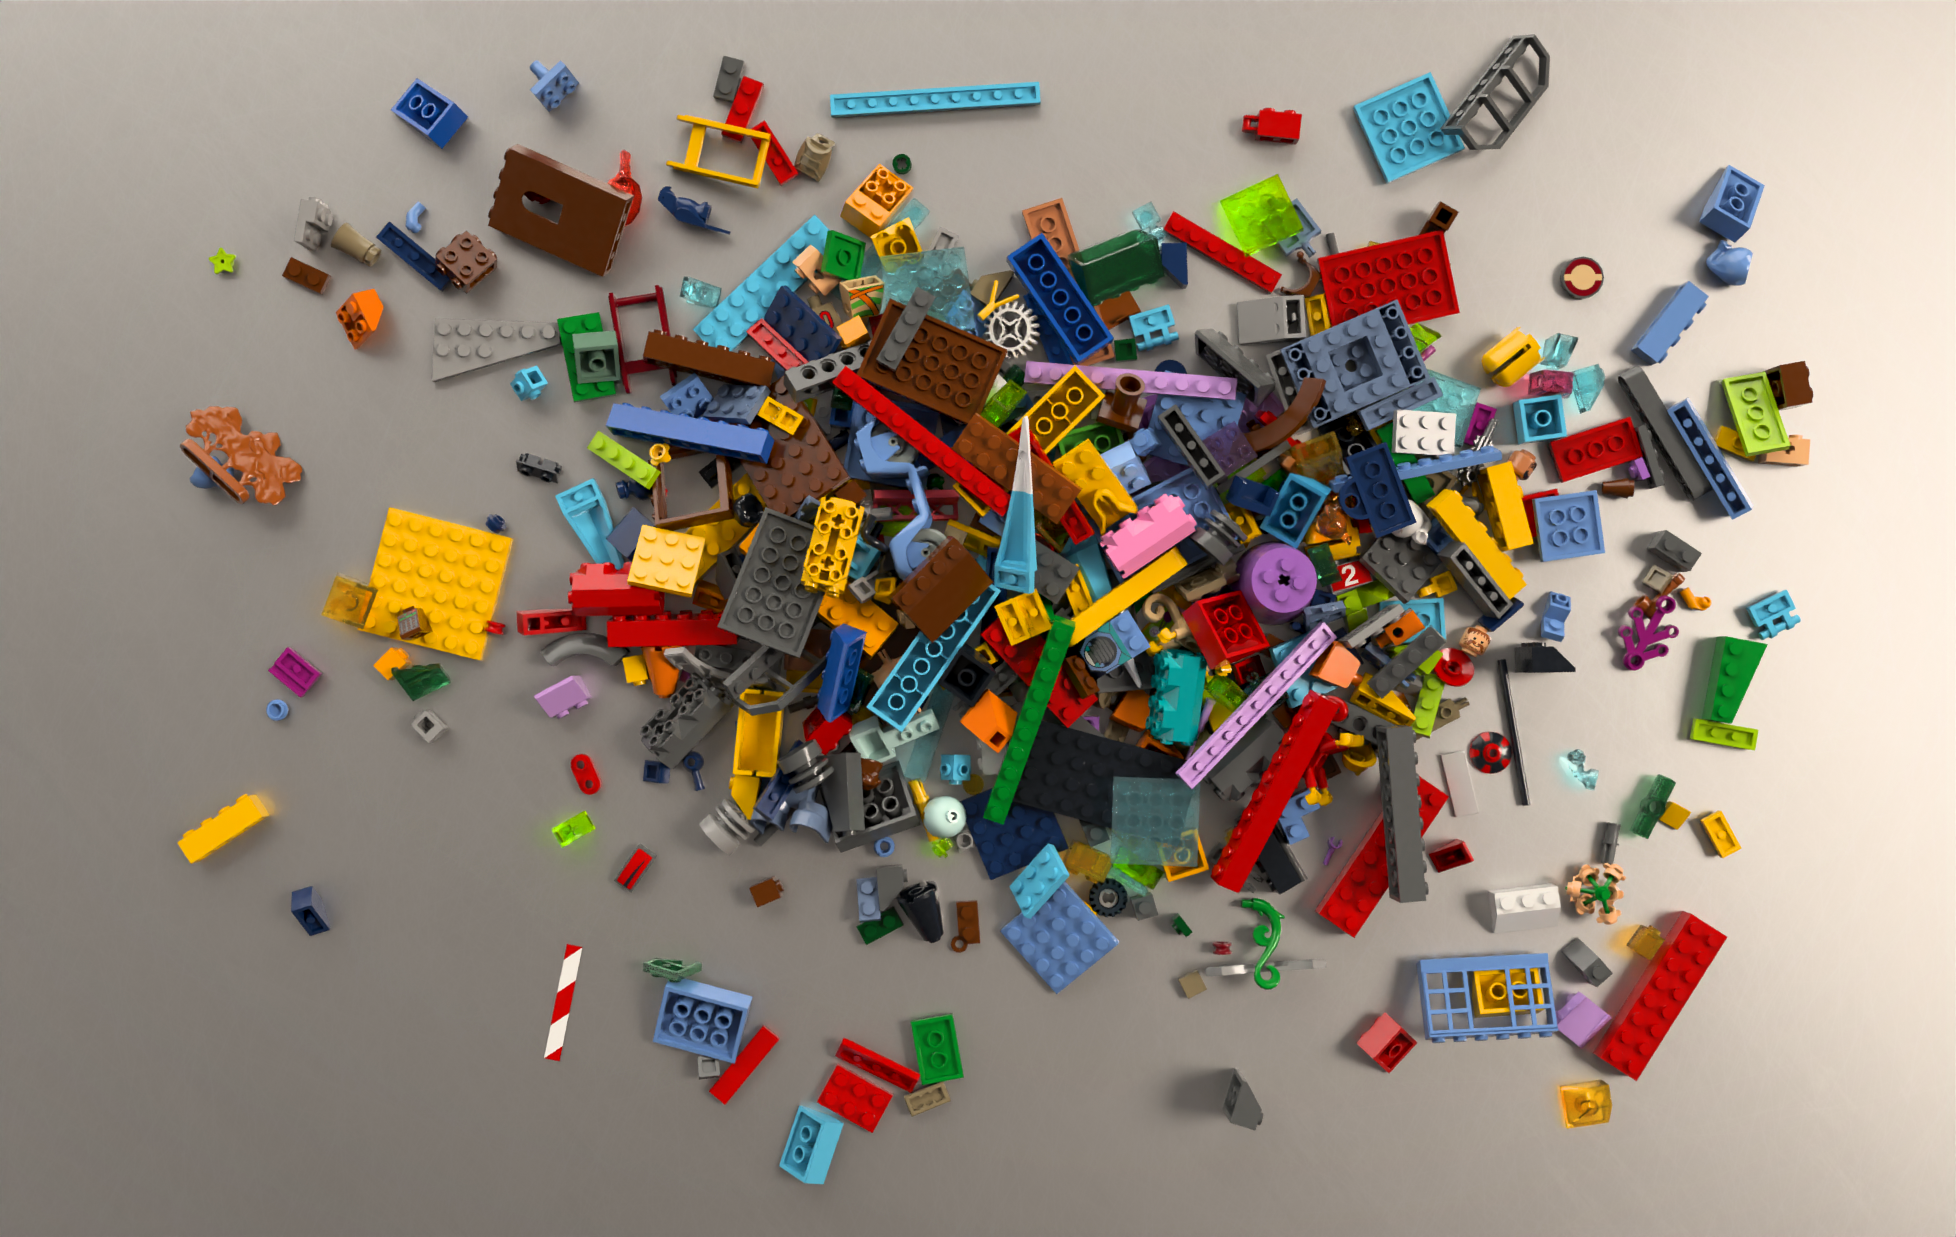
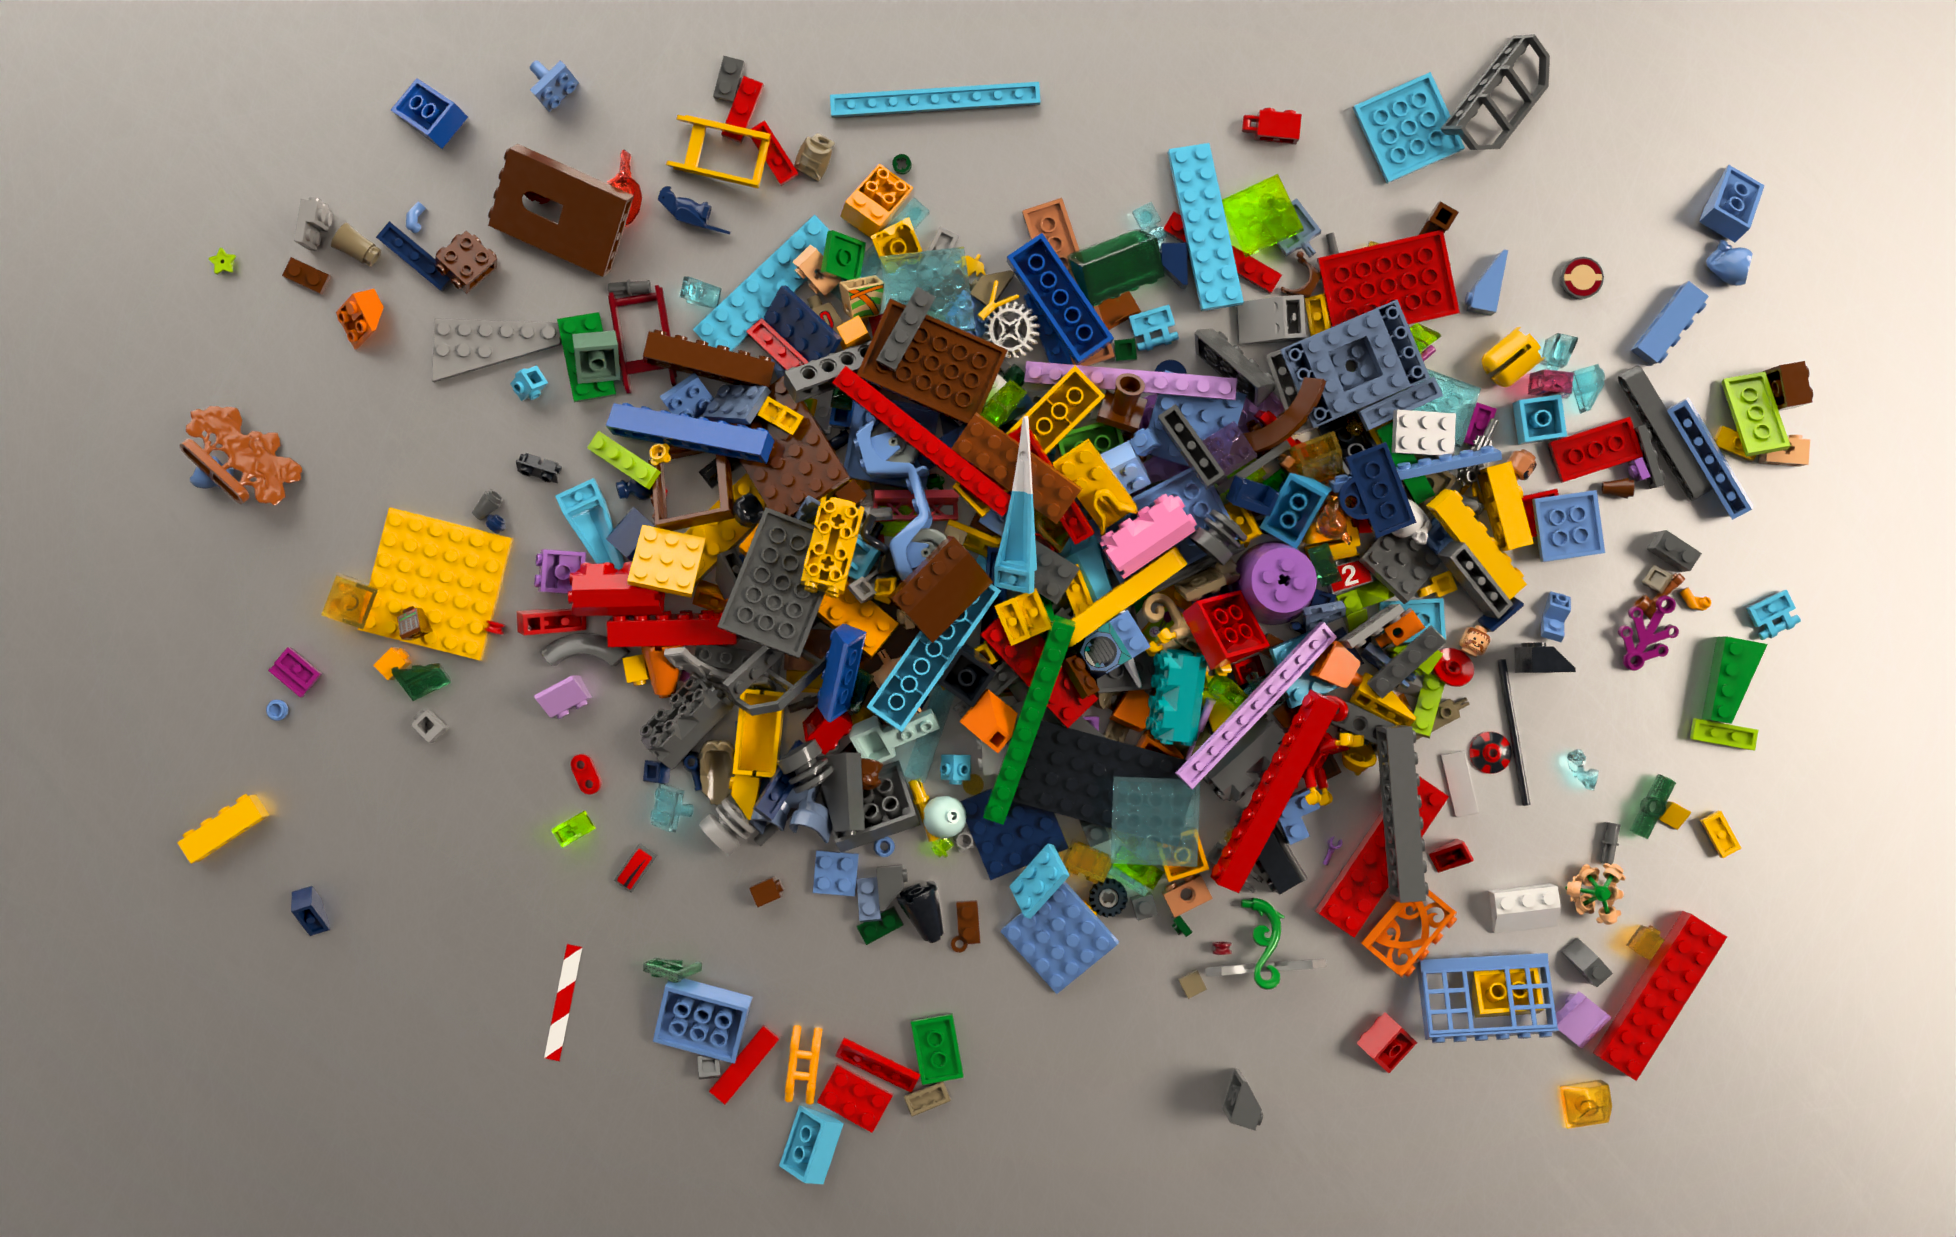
(487, 504): none -> dark grey cone
(556, 569): none -> medium lavender plate
(630, 287): none -> dark grey axle
(669, 807): none -> clear light blue plate
(716, 769): none -> dark tan hair
(812, 1055): none -> light orange piece
(835, 873): none -> medium blue plate
(974, 265): none -> yellow piece
(1199, 894): none -> nougat brick
(1205, 227): none -> medium azure plate
(1380, 935): none -> orange fence
(1485, 293): none -> medium blue slope

